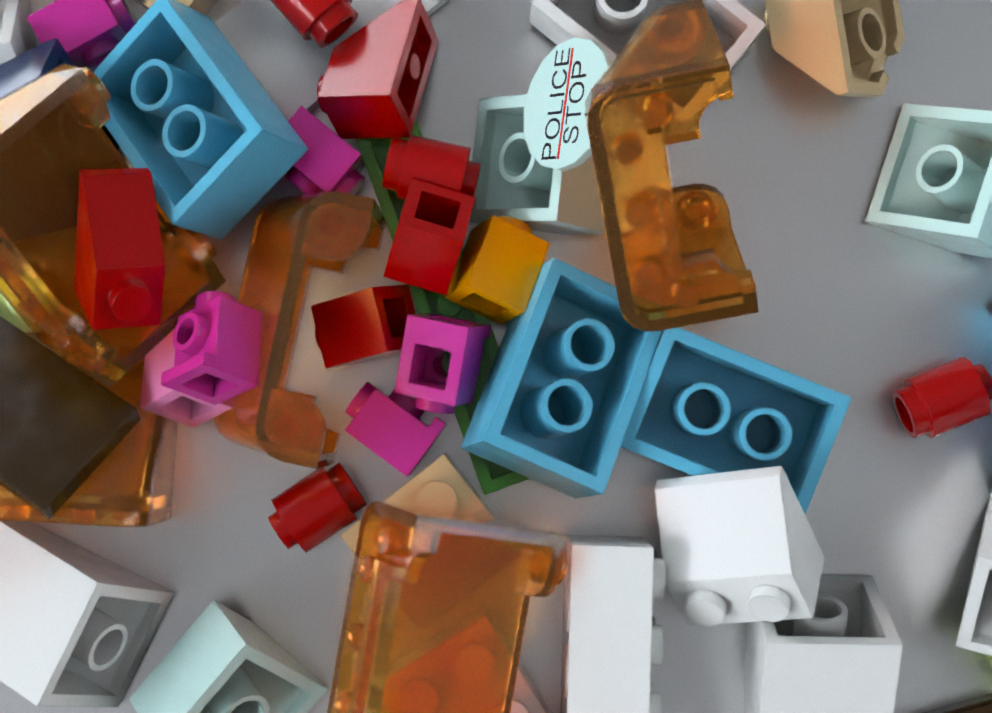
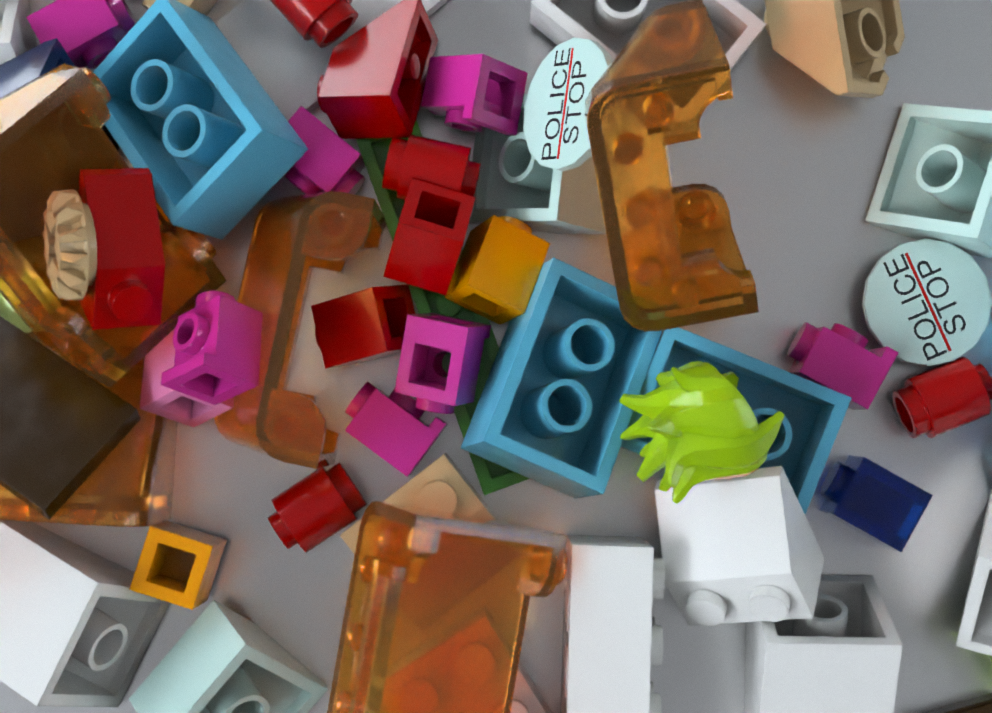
(69, 244): none -> tan gear
(178, 564): none -> light orange brick
(475, 93): none -> dark pink brick
(698, 429): none -> lime hair
(840, 362): none -> dark pink brick
(873, 501): none -> clear blue brick
(927, 302): none -> light aqua piece

